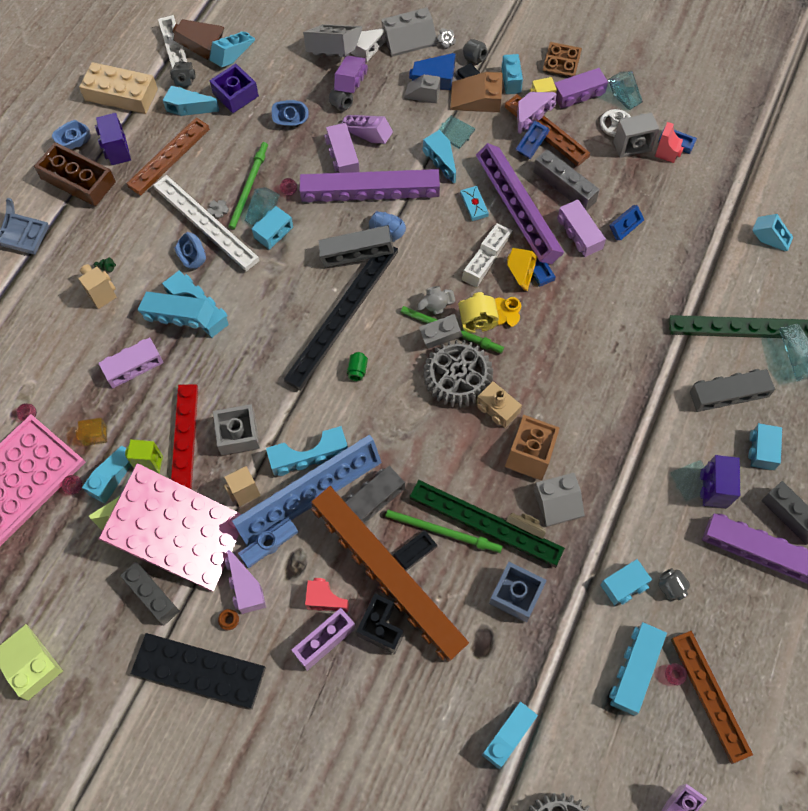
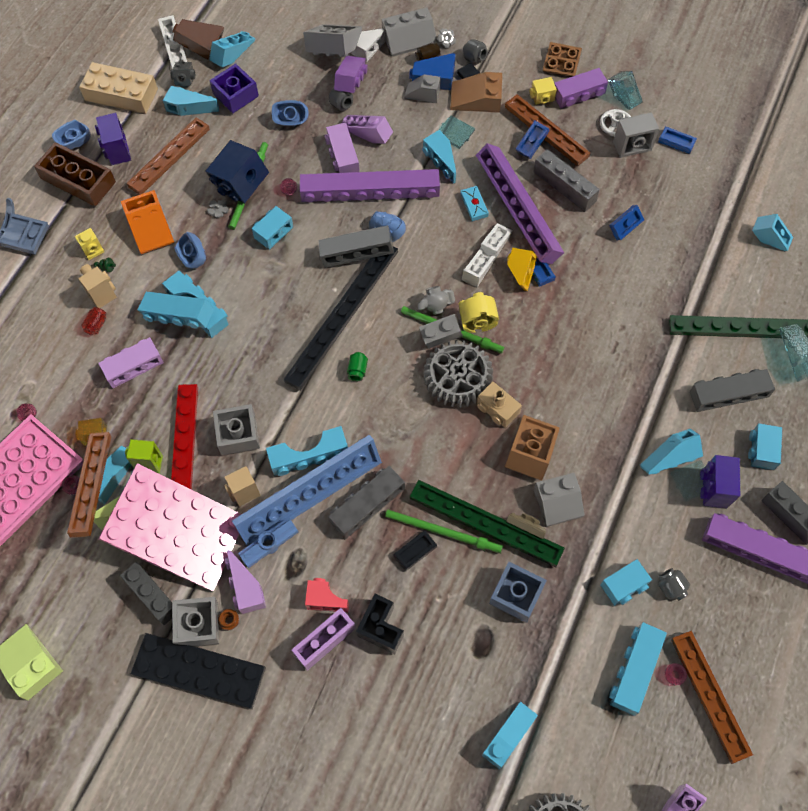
(89, 244): none -> light yellow brick
(89, 485): none -> dark orange plate
(94, 321): none -> clear red brick
(147, 222): none -> orange slope
(195, 621): none -> light grey slope
(206, 223): white plate -> none
(237, 171): none -> dark blue brick
(261, 202): clear light blue slope -> none
(389, 573): dark orange brick -> none
(427, 51): none -> dark brown brick
(508, 314): yellow plate -> none
(512, 74): medium azure brick -> none
(533, 108): lavender slope -> none
(581, 228): lavender brick -> none
(669, 144): coral arch -> none
(676, 450): none -> medium azure slope

